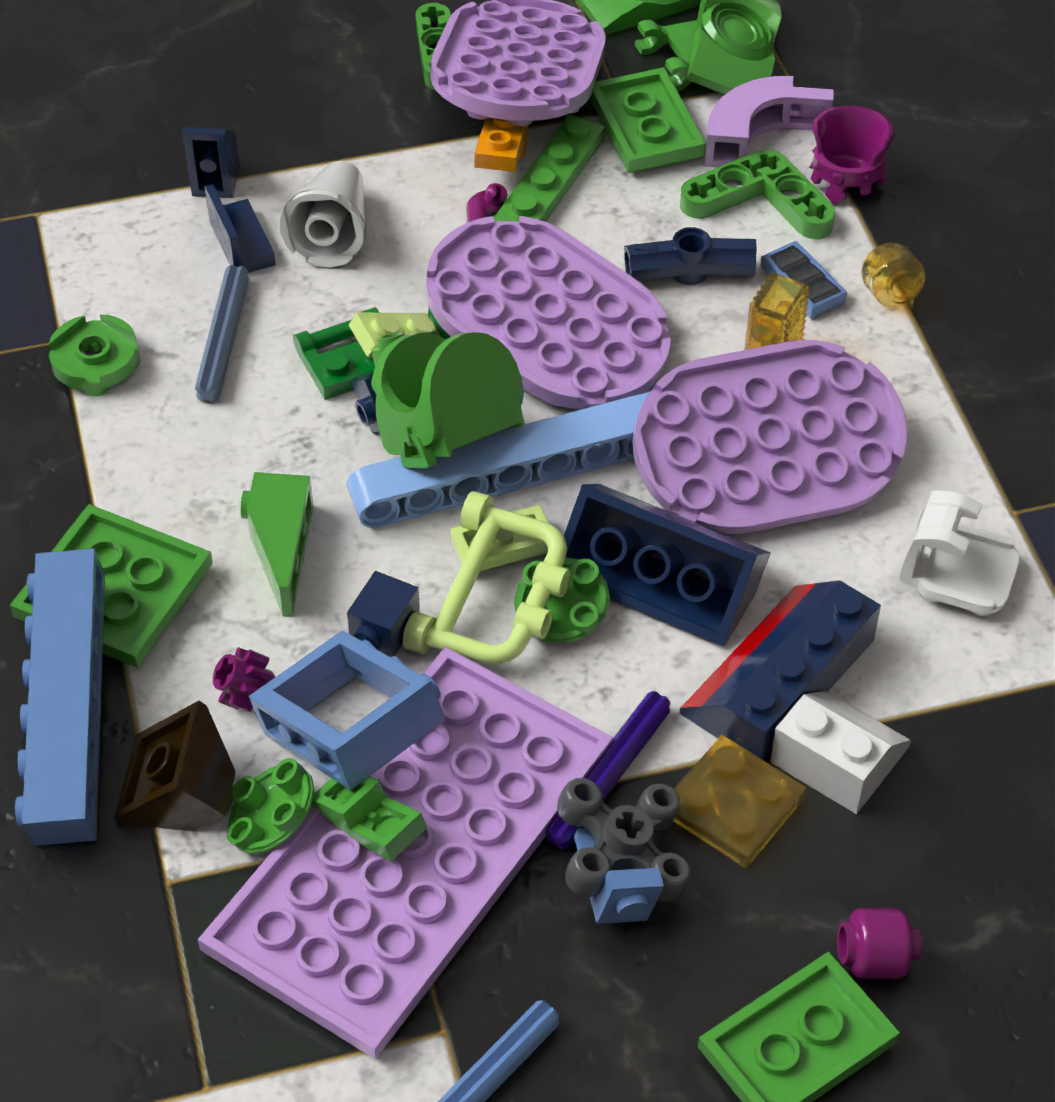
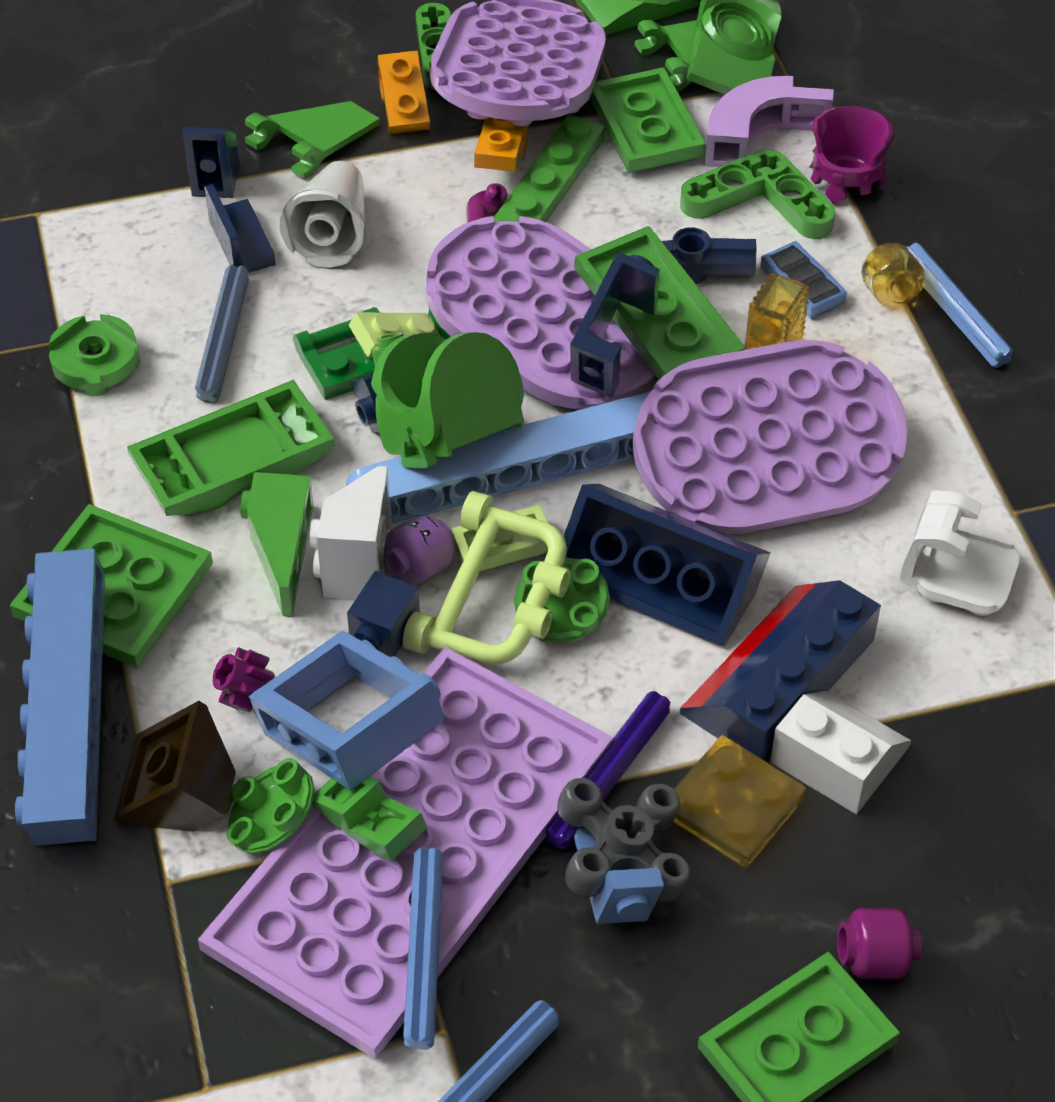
(216, 455): none -> bright green slope
(316, 130): none -> bright green flag
(352, 535): none -> white slope
(403, 92): none -> light orange plate
(419, 549): none -> medium lavender head
(423, 949): none -> medium blue axle
(595, 360): none -> dark blue panel
(684, 321): none -> bright green plate
(962, 310): none -> medium blue axle

